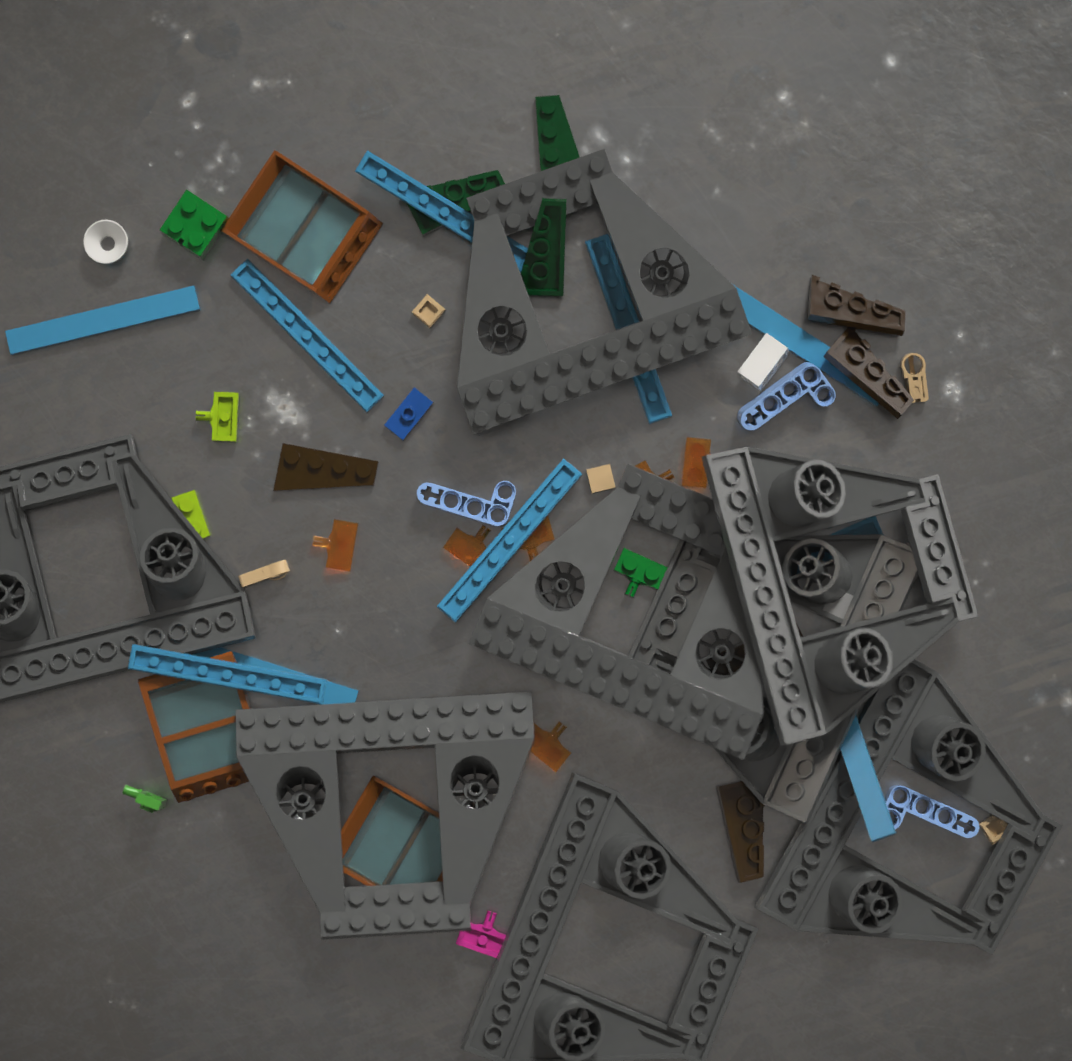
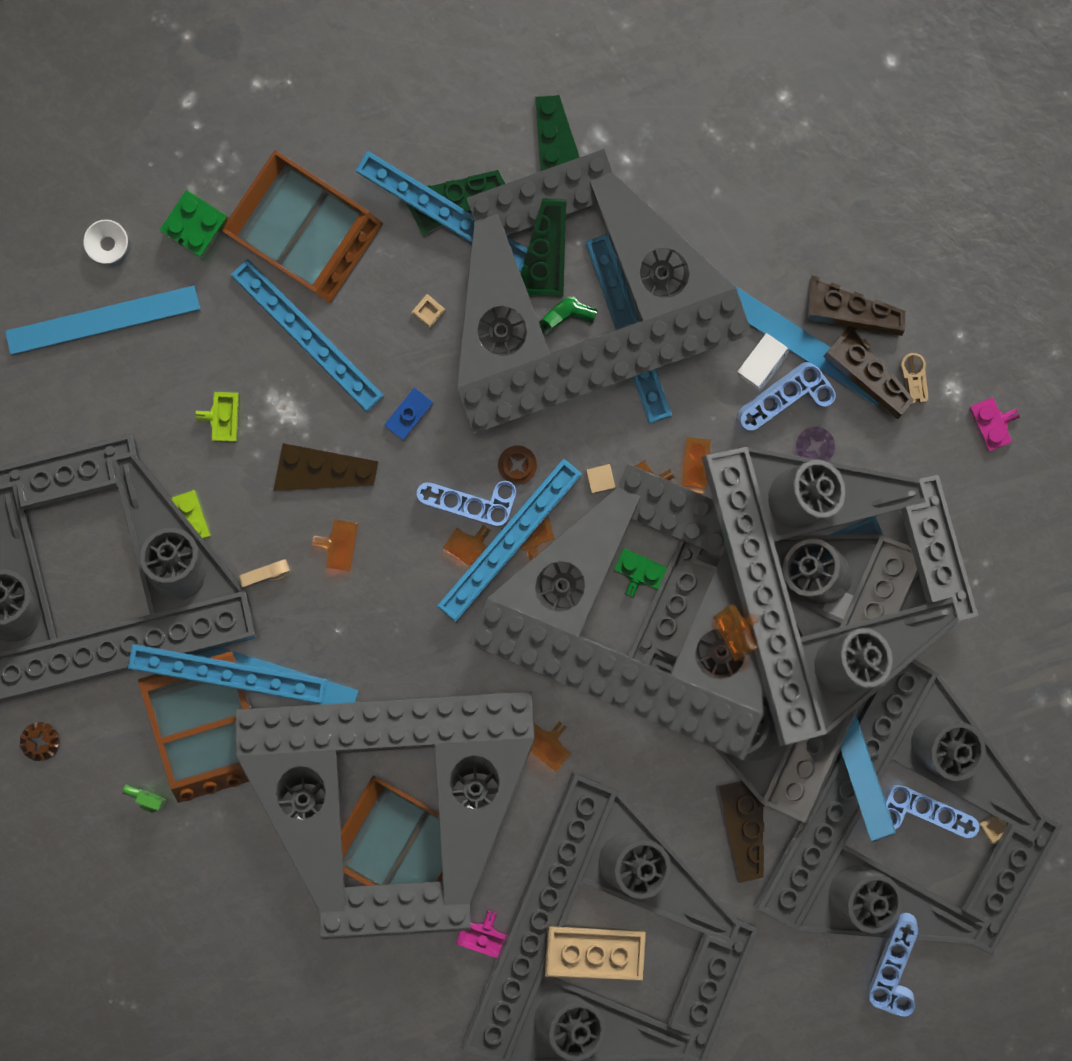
(49, 735): none -> reddish brown gear
(529, 466): none -> reddish brown gear
(565, 310): none -> green arm
(595, 953): none -> tan tile
(736, 631): none -> clear orange plate
(817, 434): none -> clear purple gear
(896, 961): none -> light blue beam
(993, 423): none -> dark pink plate

